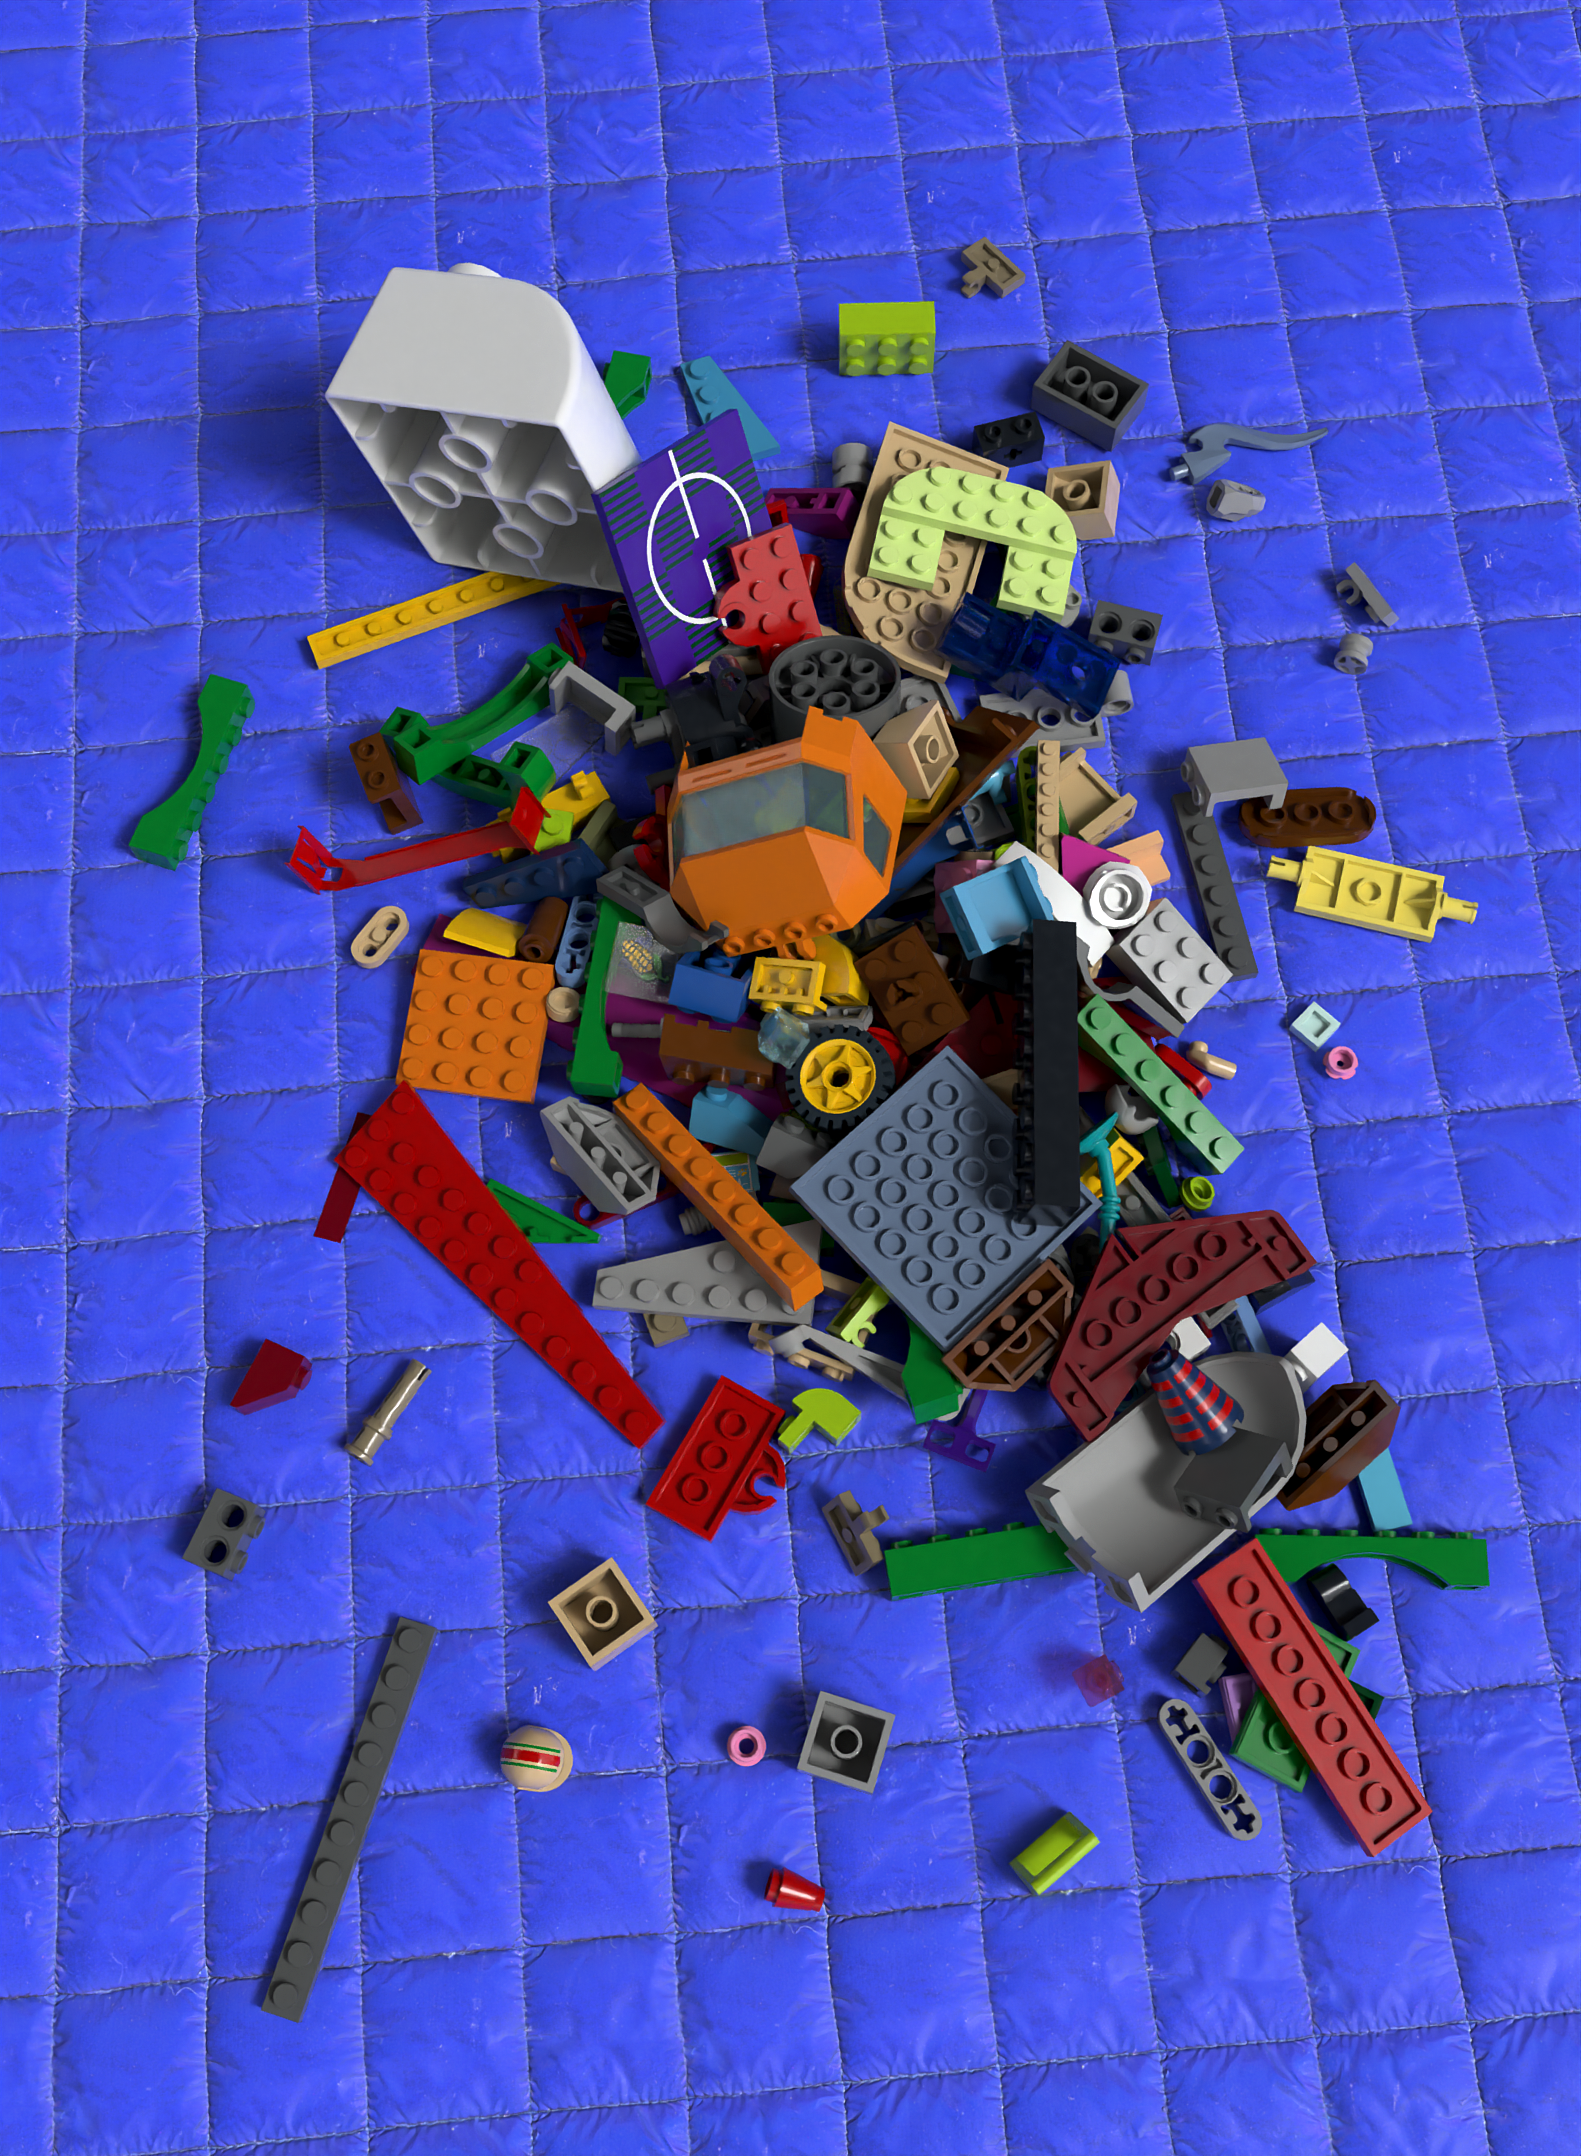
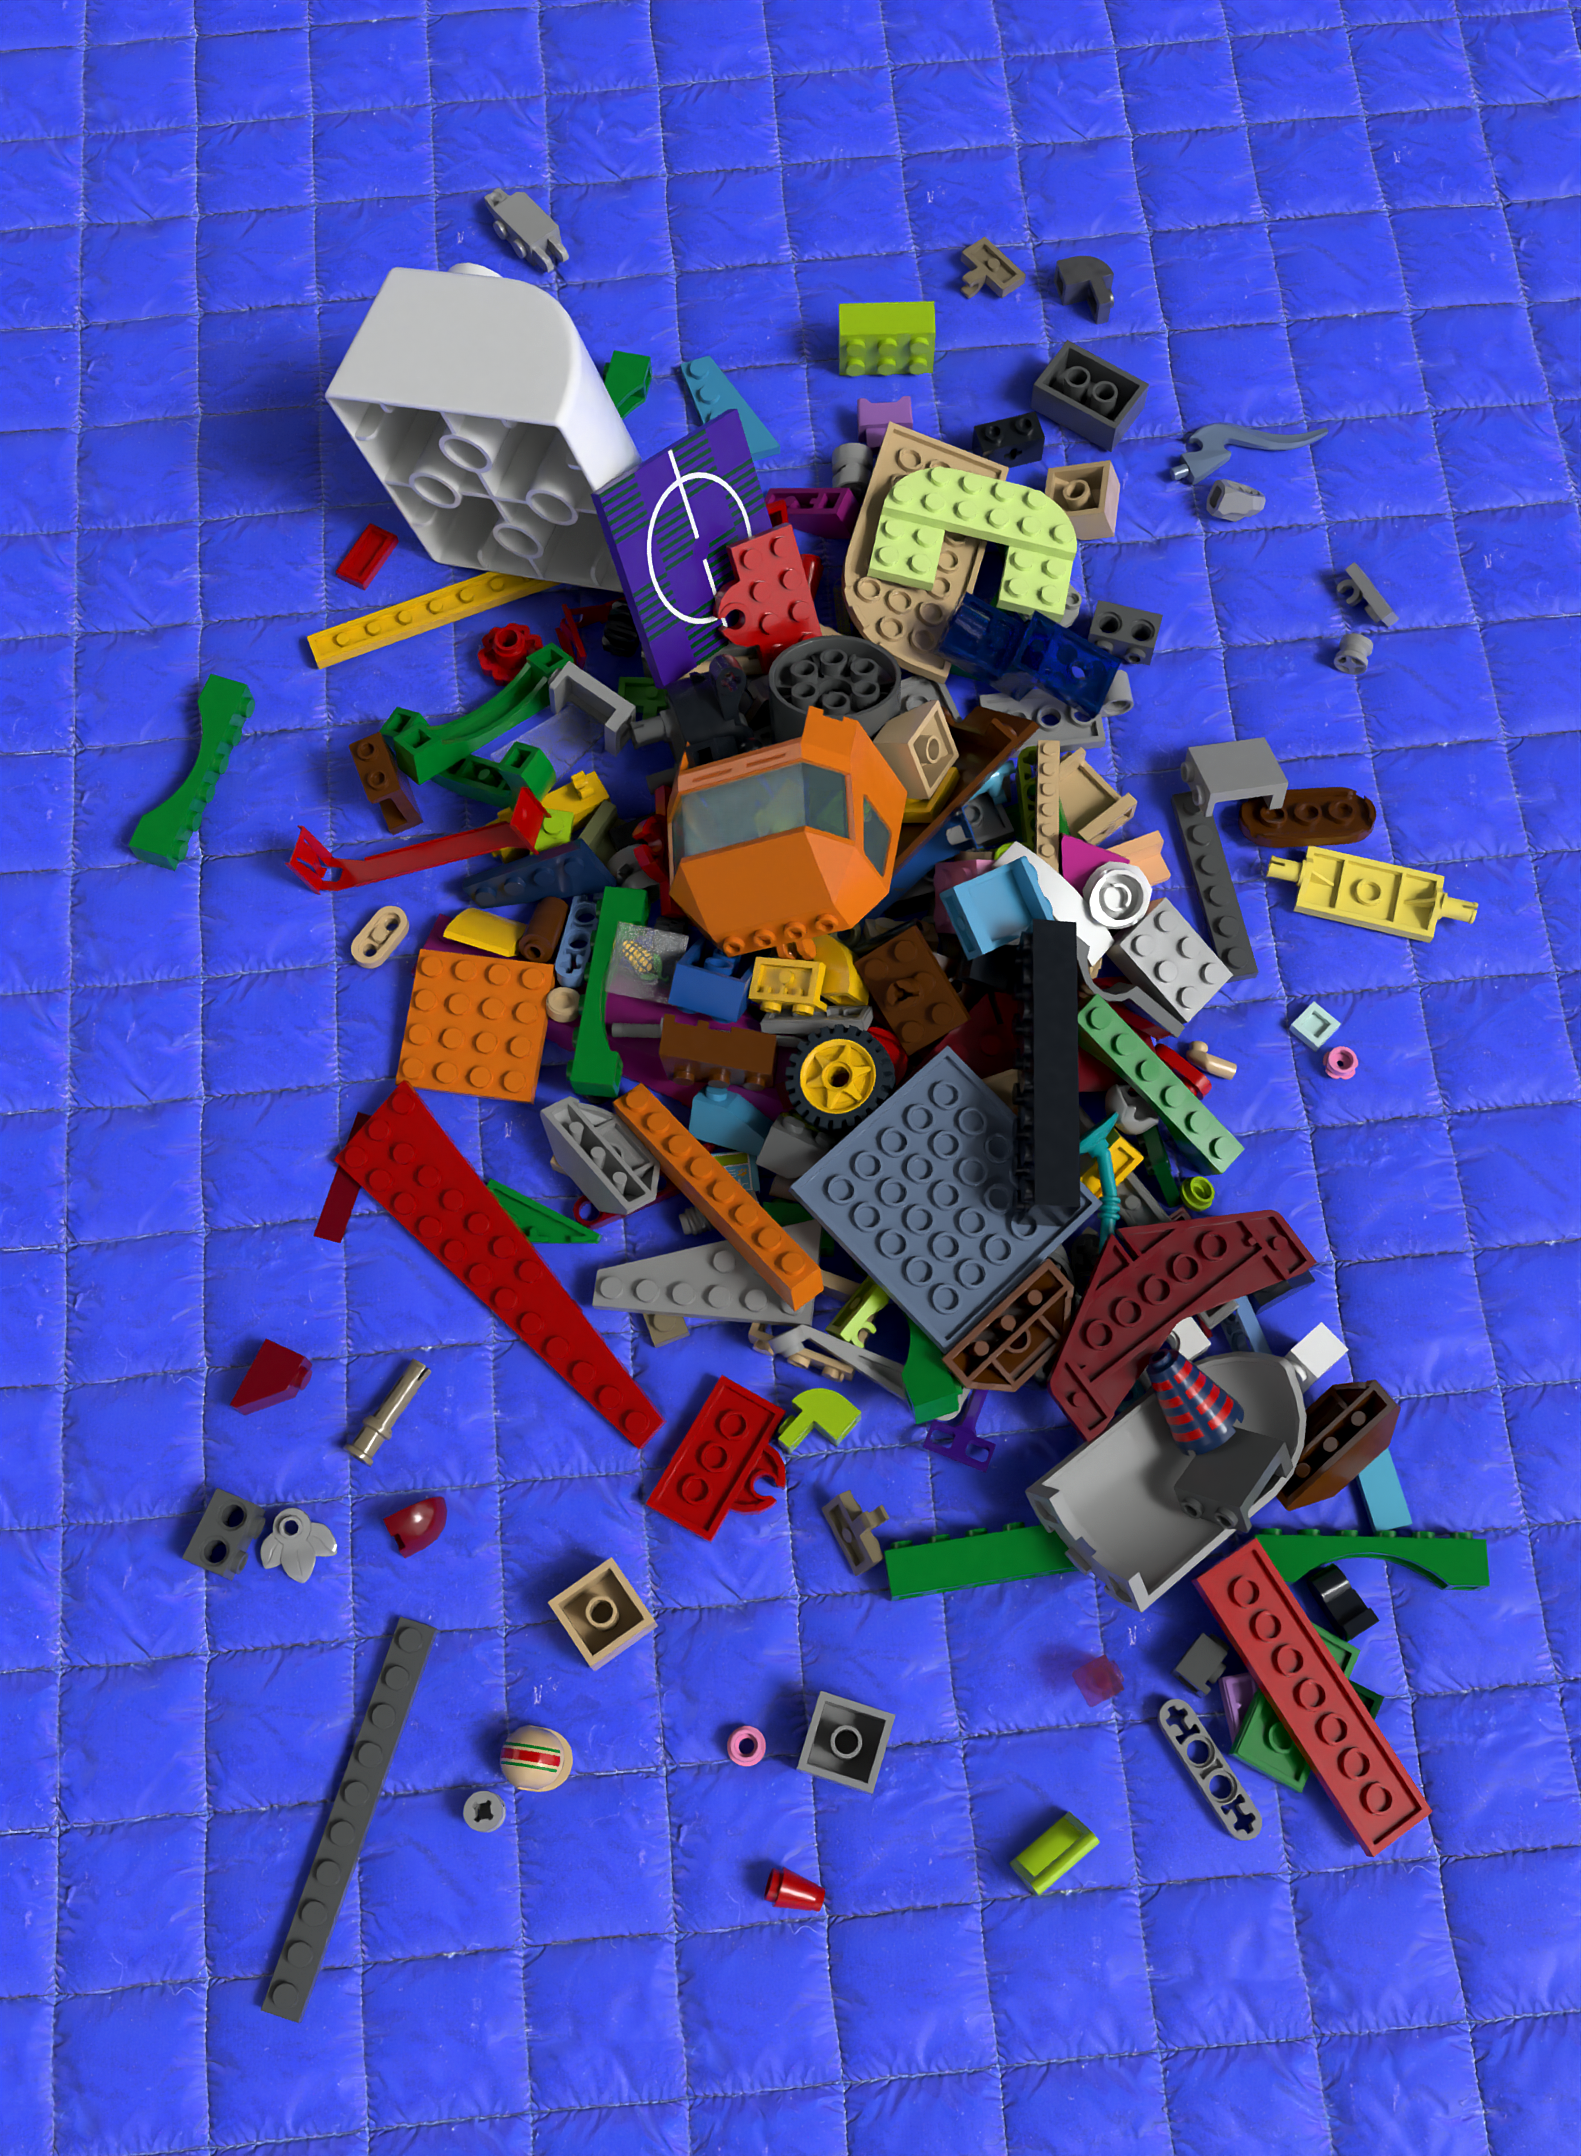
(298, 1550): none -> light grey plate
(367, 556): none -> red tile
(417, 1525): none -> dark red brick
(491, 1813): none -> light grey wheel
(506, 651): none -> red plant
(526, 228): none -> light grey hinge
(658, 911): dark grey piece -> none
(783, 1038): clear light blue brick -> none
(875, 417): none -> medium lavender piece
(1086, 279): none -> flat silver brick

